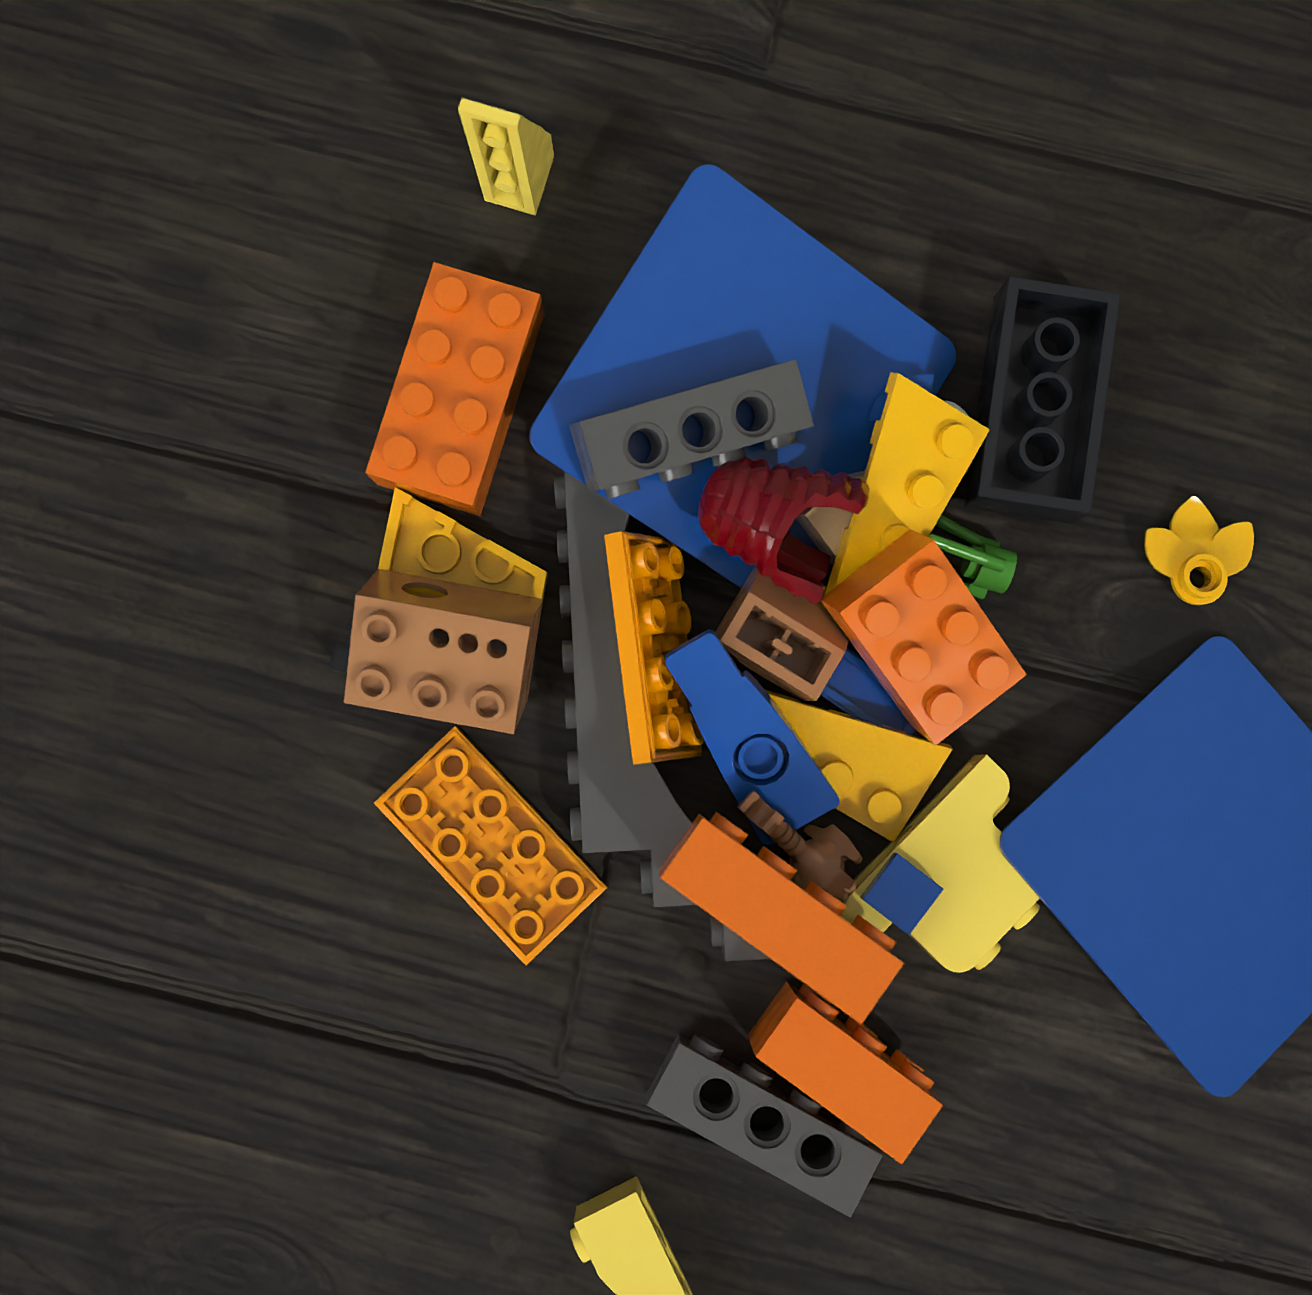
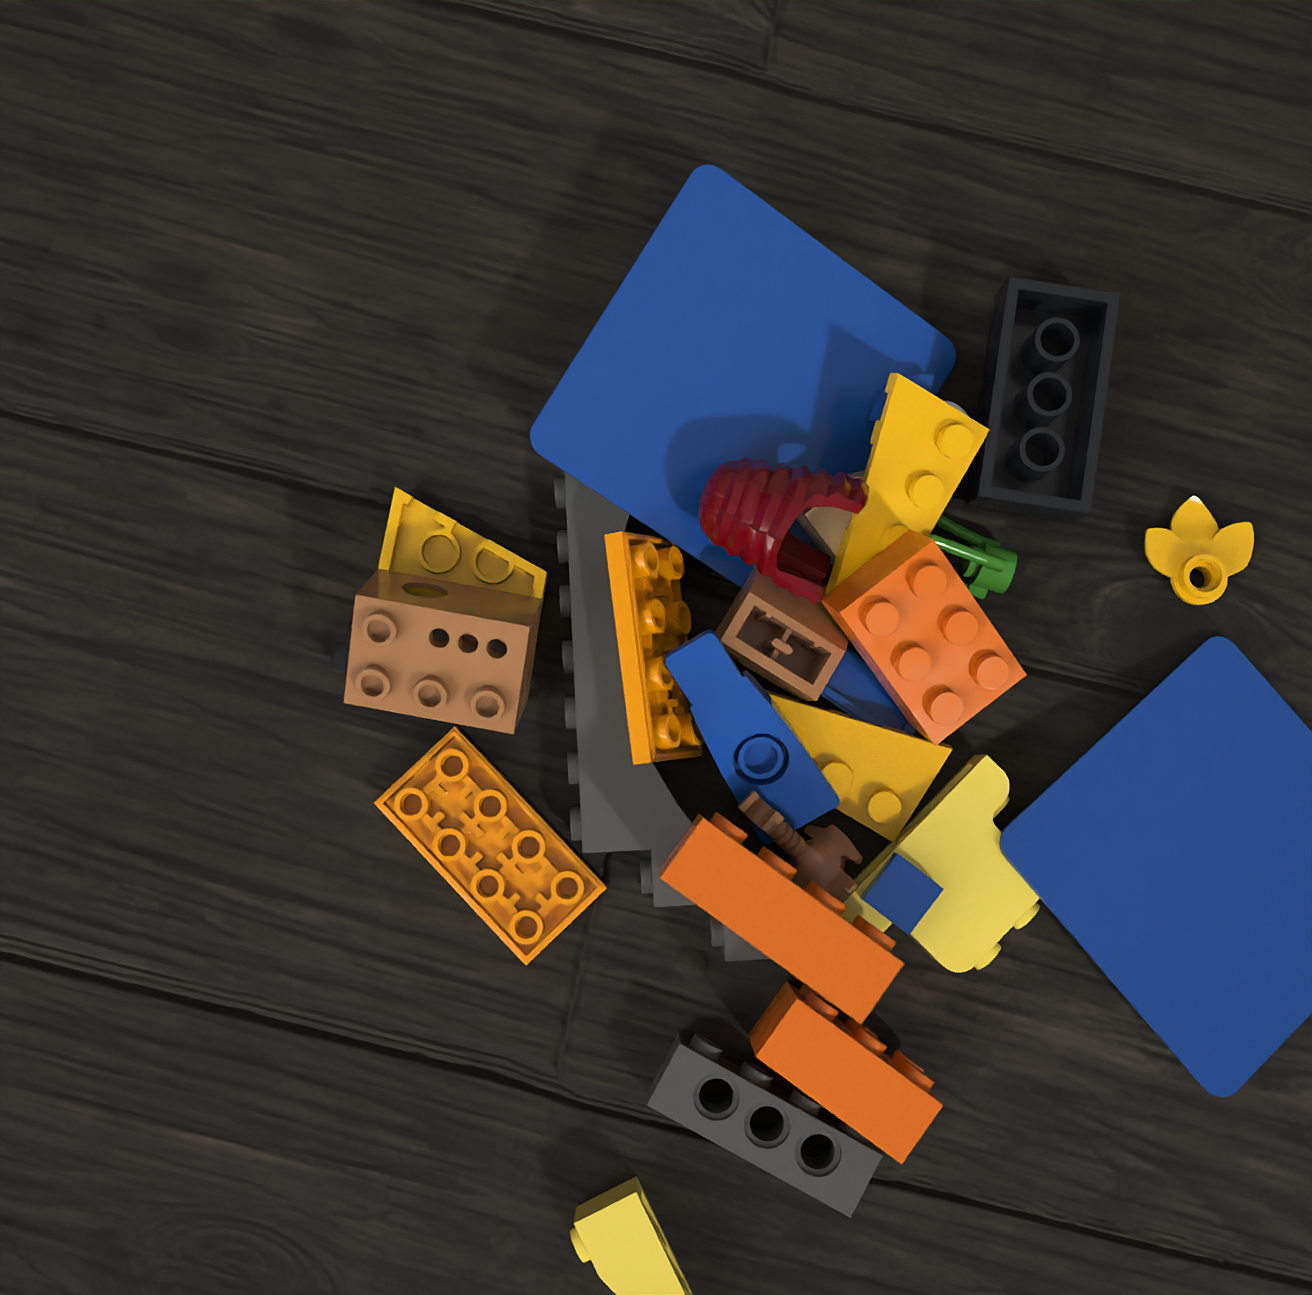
(456, 389): orange brick -> none
(508, 155): light yellow slope -> none
(772, 392): dark grey brick -> none

